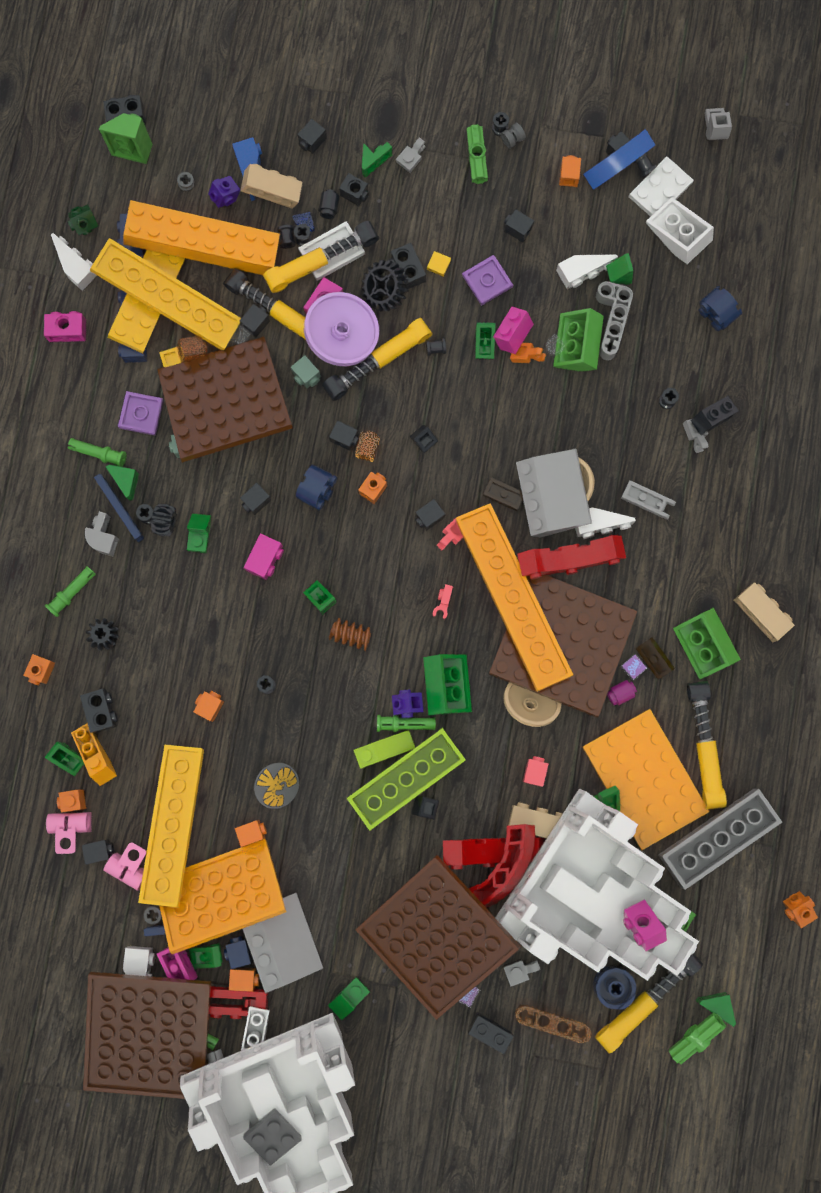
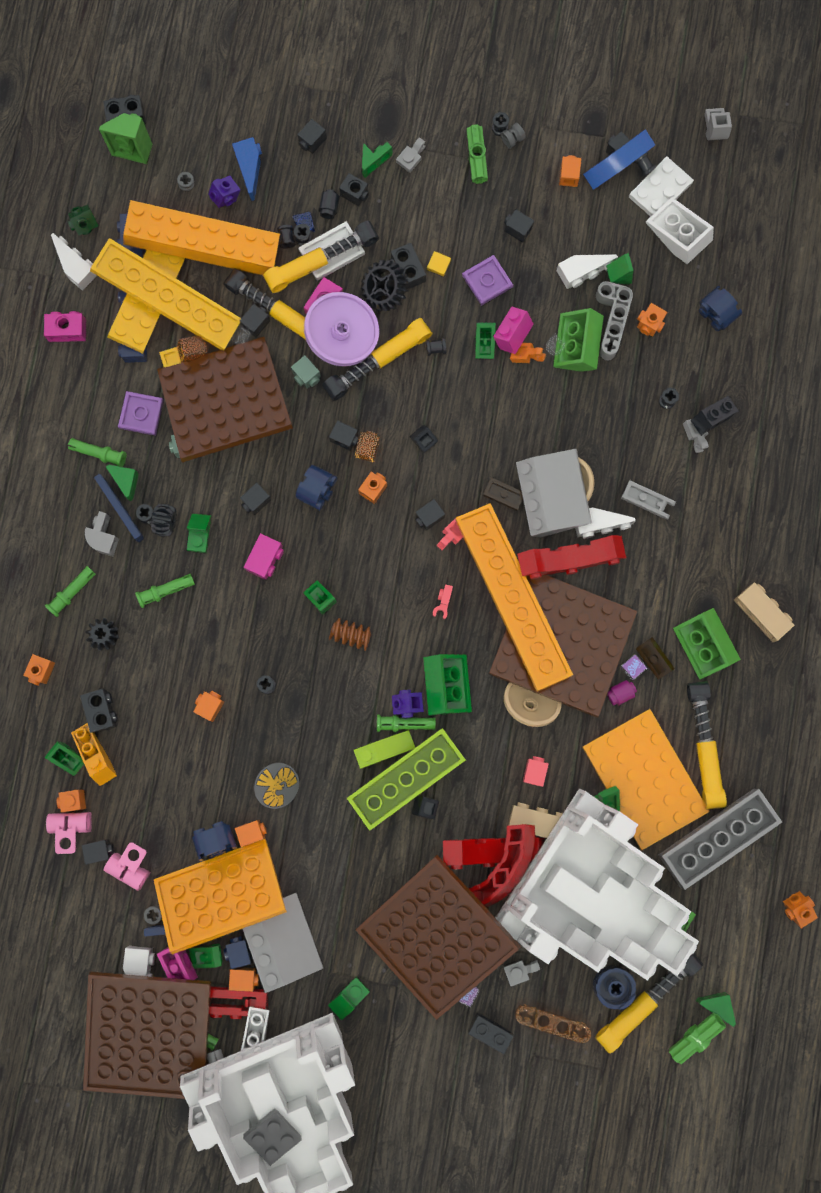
(156, 593): none -> bright green pin
(171, 826): yellow plate -> none
(213, 841): none -> dark blue brick
(271, 185): tan brick -> none
(640, 915): dark pink brick -> none
(651, 320): none -> orange brick

